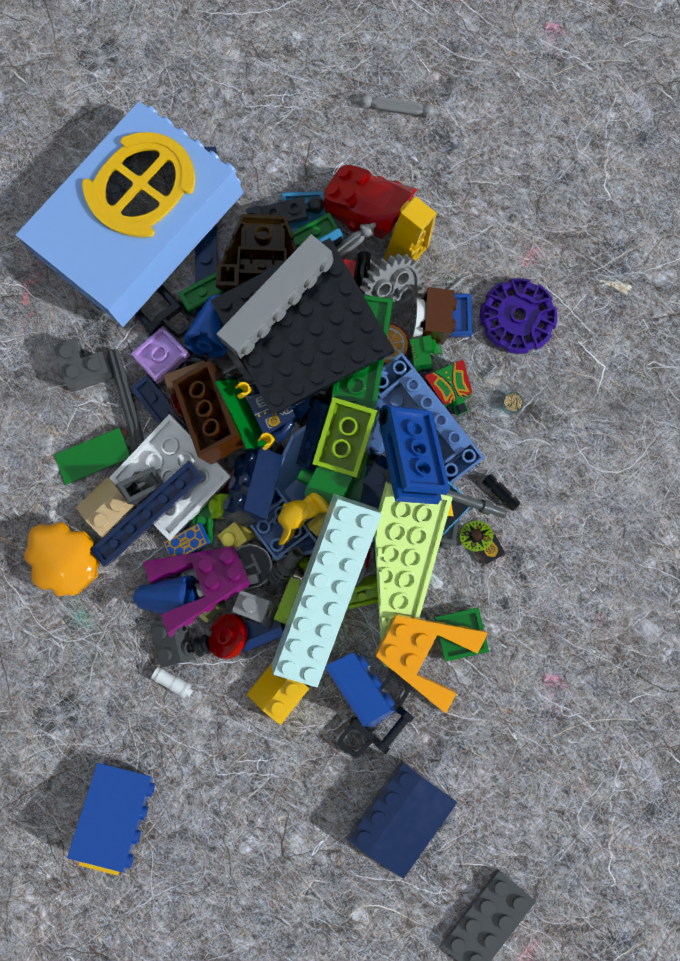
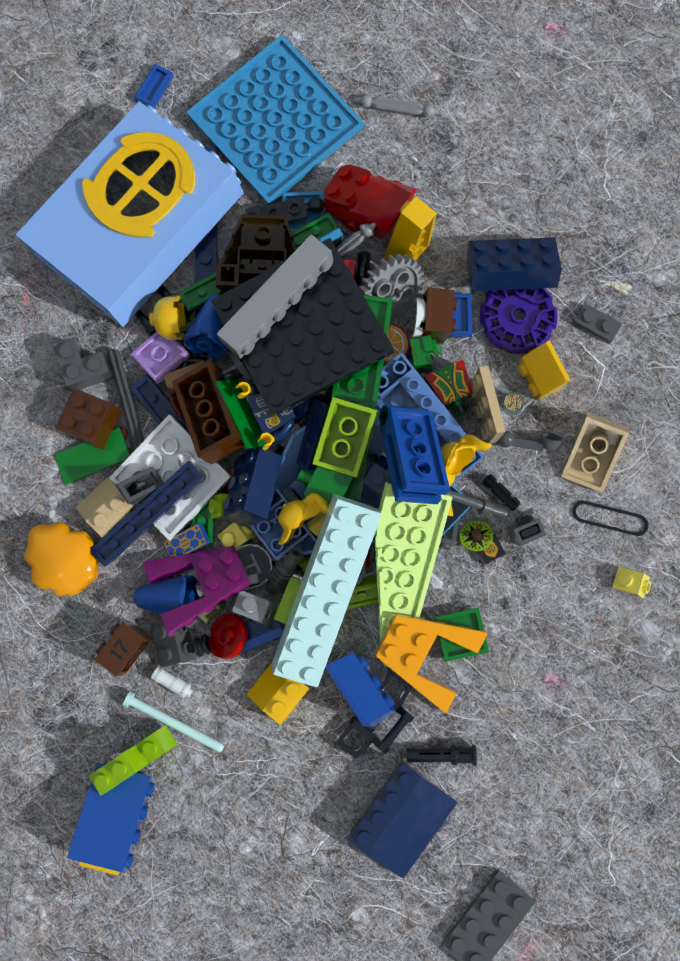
(88, 418): none -> reddish brown brick
(122, 648): none -> reddish brown brick
(130, 700): none -> light aqua bar
(132, 760): none -> lime arch
(154, 86): none -> blue tile
(169, 318): none -> yellow cylinder
(275, 119): none -> dark azure plate
(291, 494): none -> black tile
(454, 755): none -> black pin
(459, 454): none -> yellow hair
(487, 406): none -> tan plate
(513, 264): none -> dark blue brick
(526, 528): none -> dark grey piece
(543, 371): none -> yellow slope
(546, 440): none -> dark grey piece
(595, 452): none -> tan slope
(597, 323): none -> dark grey plate
(610, 527): none -> black piece
(632, 582): none -> light yellow bracket

